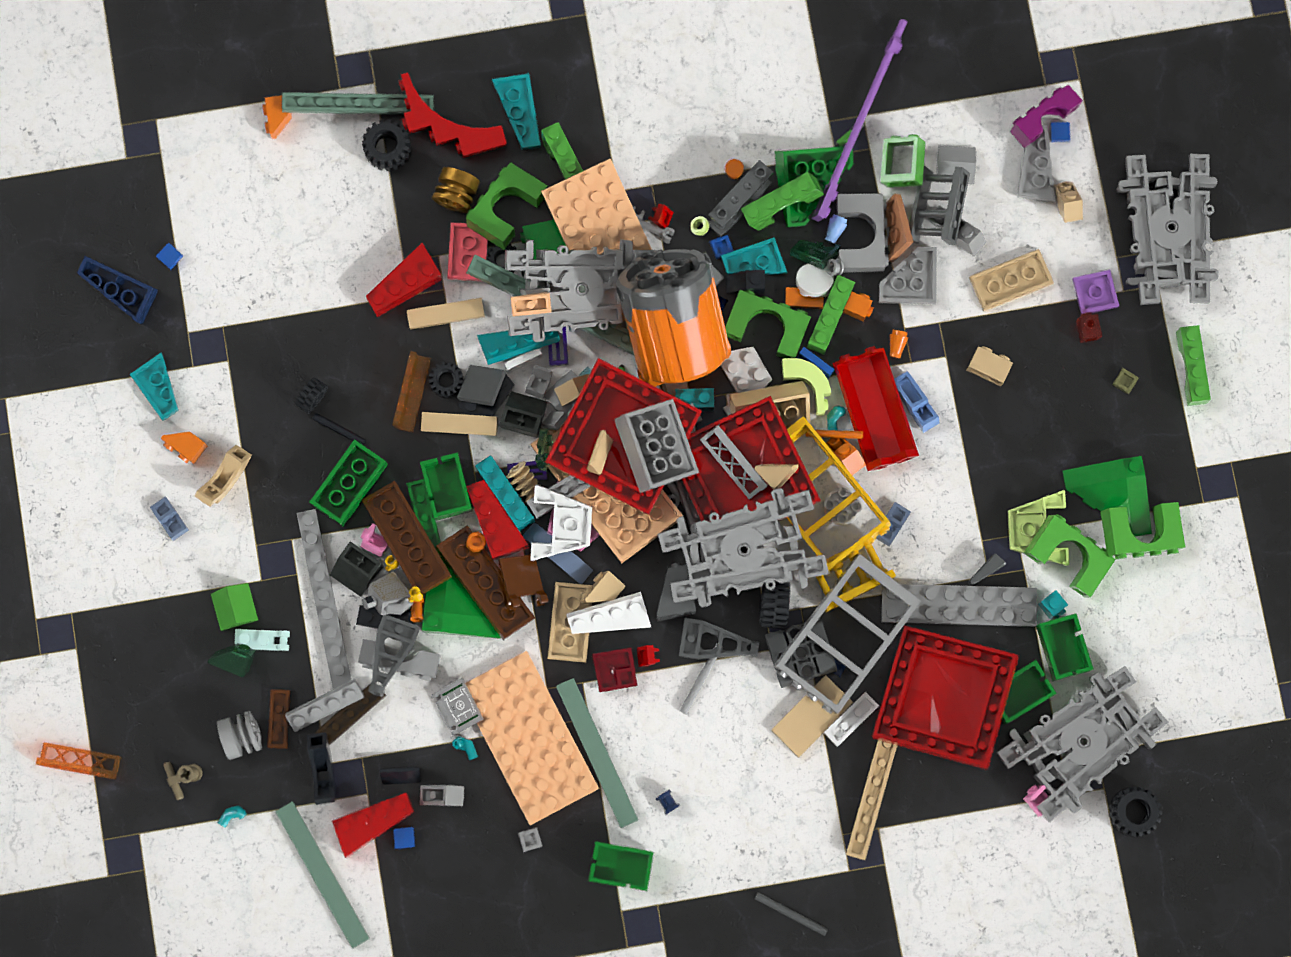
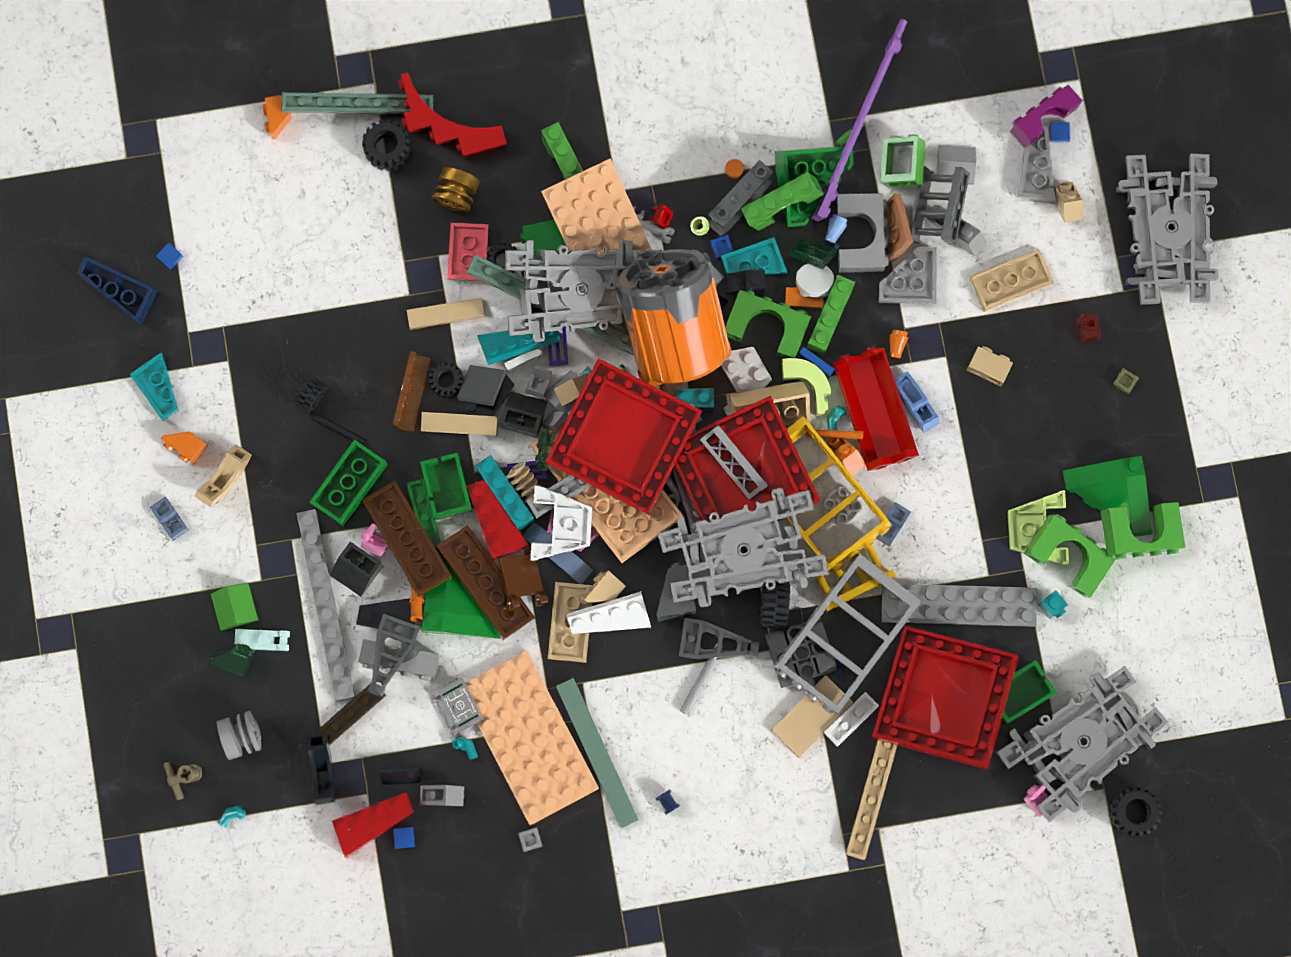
(41, 761): clear orange fence -> none
(278, 724): reddish brown tile -> none
(322, 875): sand green tile -> none
(324, 705): light grey plate -> none
(389, 593): light grey torso -> none
(408, 279): red wedge -> none
(476, 542): orange tile -> none
(510, 182): bright green arch -> none
(518, 103): teal wing -> none
(531, 304): light nougat slope -> none
(600, 453): tan slope -> none
(614, 669): dark red plate -> none
(621, 866): green piece -> none
(646, 655): red tile -> none
(656, 445): light grey slope -> none
(776, 474): tan slope -> none
(790, 913): dark grey bar -> none
(835, 267): light grey bush -> none
(858, 306): orange brick -> none
(991, 565): dark grey slope -> none
(1063, 650): green piece -> none
(1095, 292): medium lavender plate -> none
(1196, 380): bright green arch -> none

